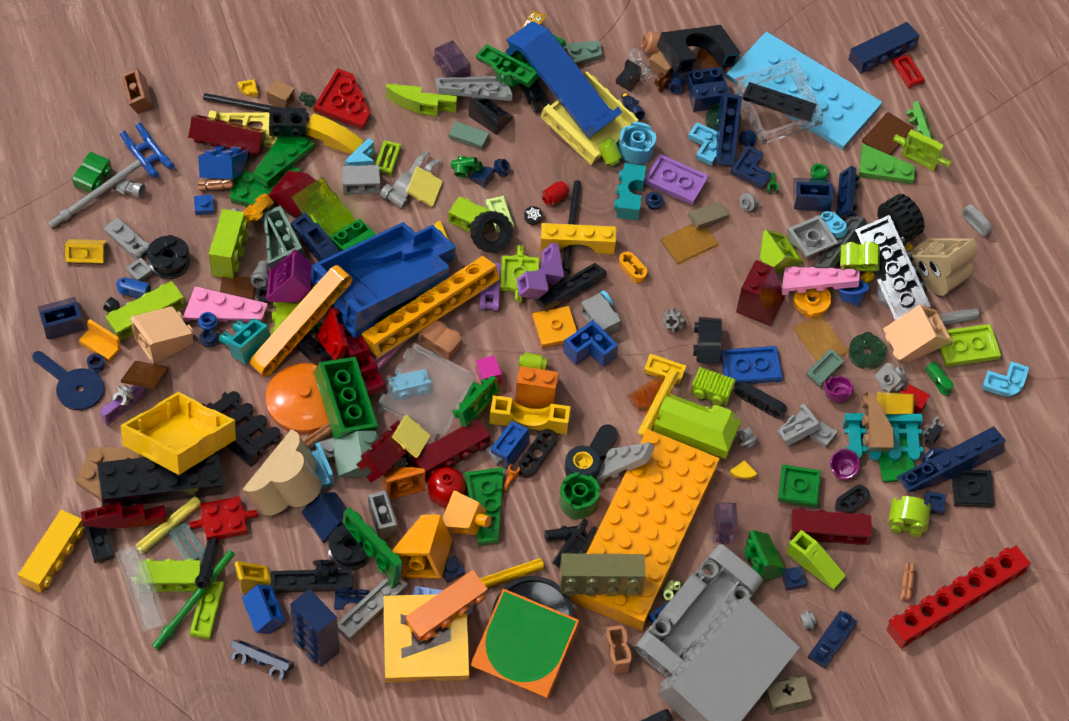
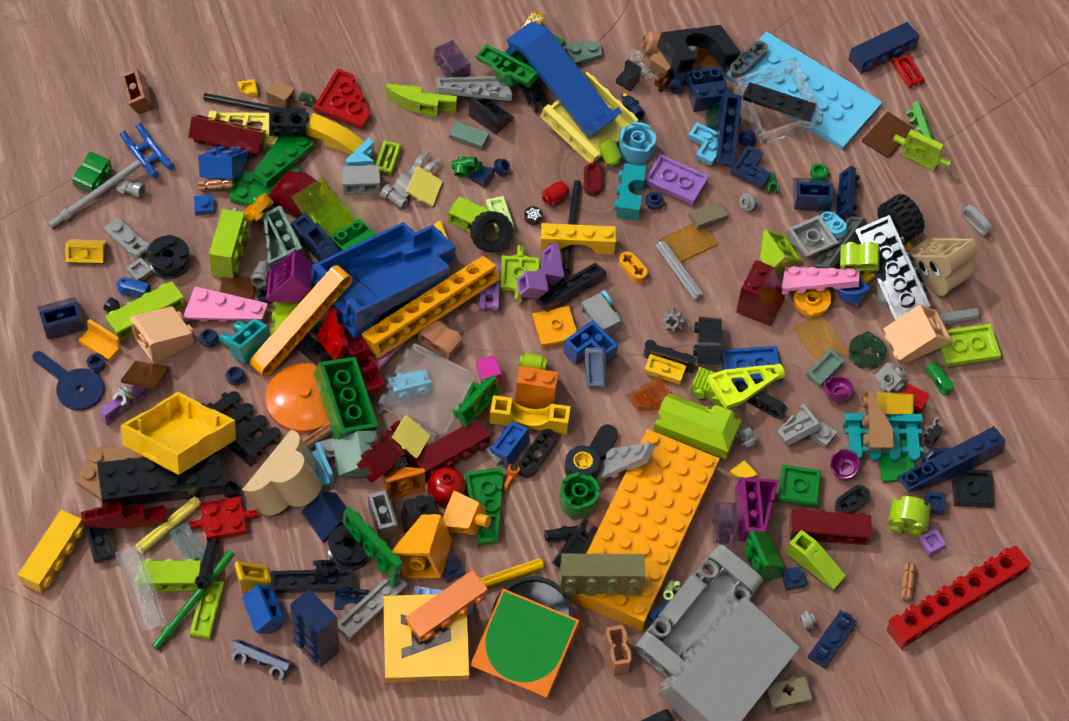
(205, 317): blue plate -> none
(231, 489): none -> black hinge
(235, 375): none -> dark blue plate
(415, 508): none -> black torso
(593, 179): none -> dark red tile
(595, 367): none -> sand blue tile
(652, 413): yellow axle -> none
(670, 354): none -> black plate
(679, 270): none -> light grey axle
(727, 392): none -> neon yellow plate
(751, 53): none -> dark grey beam
(754, 504): none -> magenta wedge
(882, 166): bright green wing -> none
(932, 542): none -> medium lavender plate
(1009, 384): medium azure plate -> none

